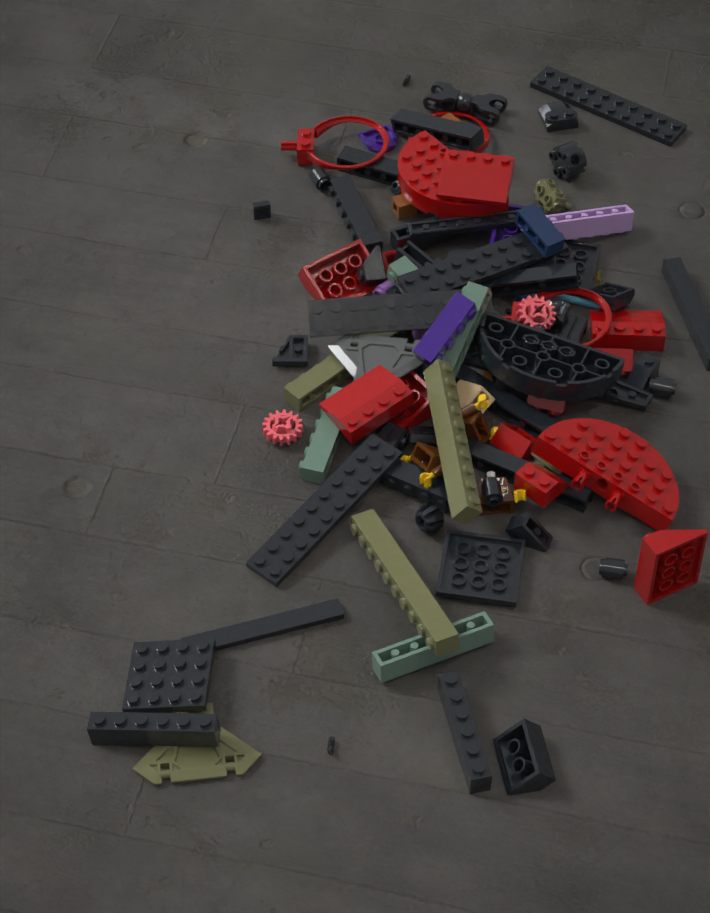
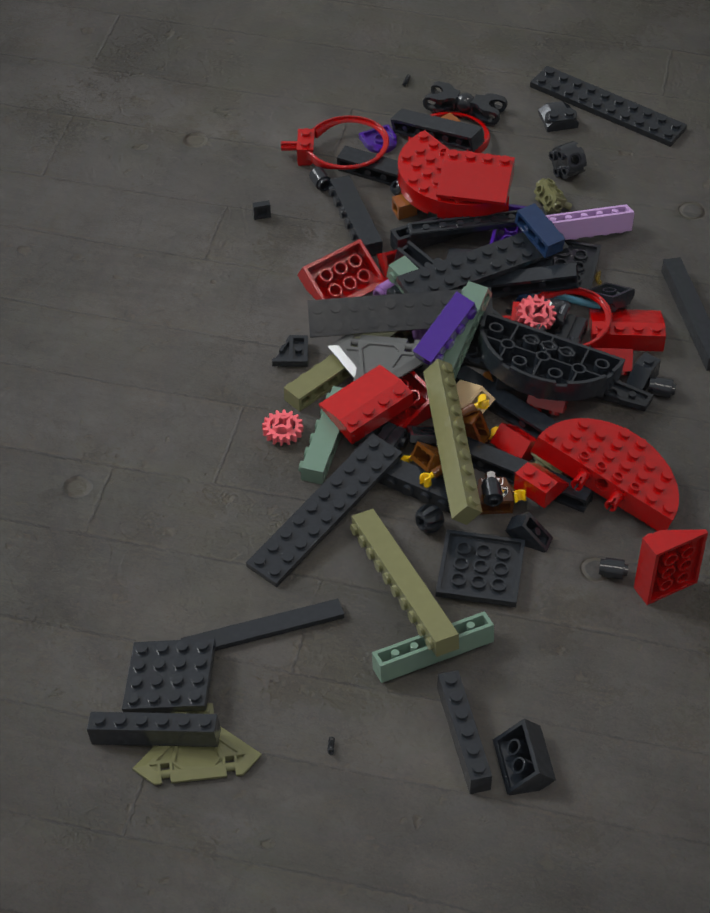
(372, 270): black slope -> none

